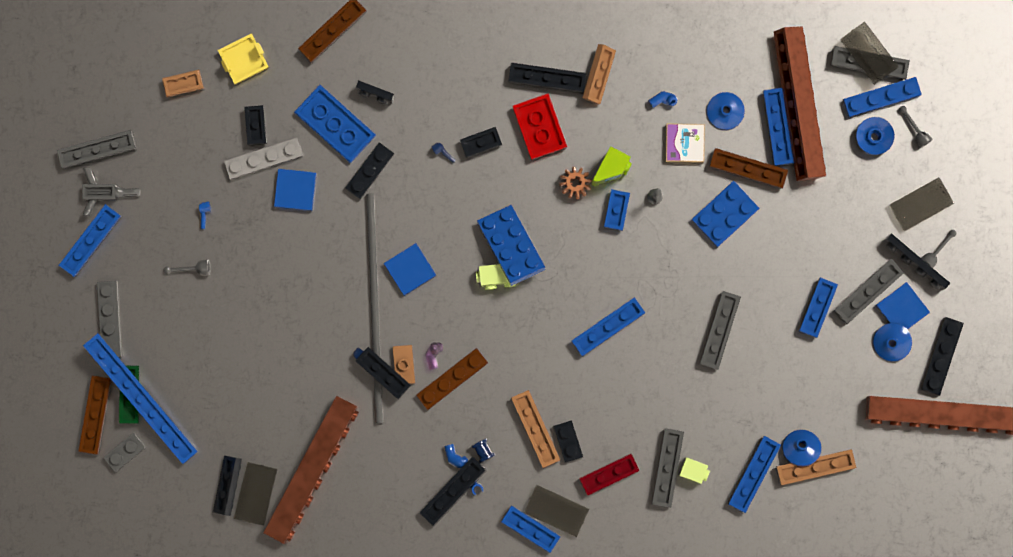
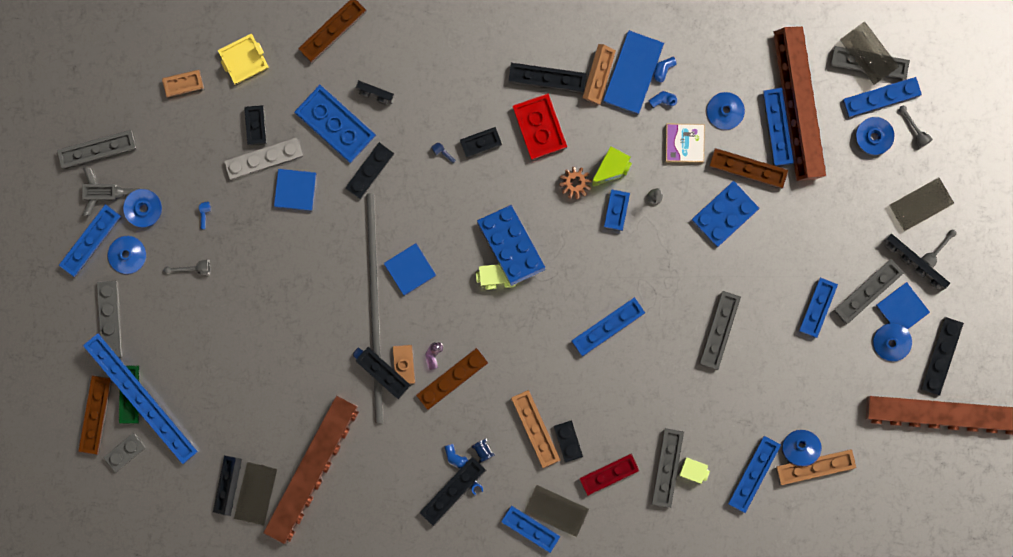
(135, 201): none -> blue dish
(136, 256): none -> blue dish
(633, 72): none -> blue tile
(662, 68): none -> blue arm

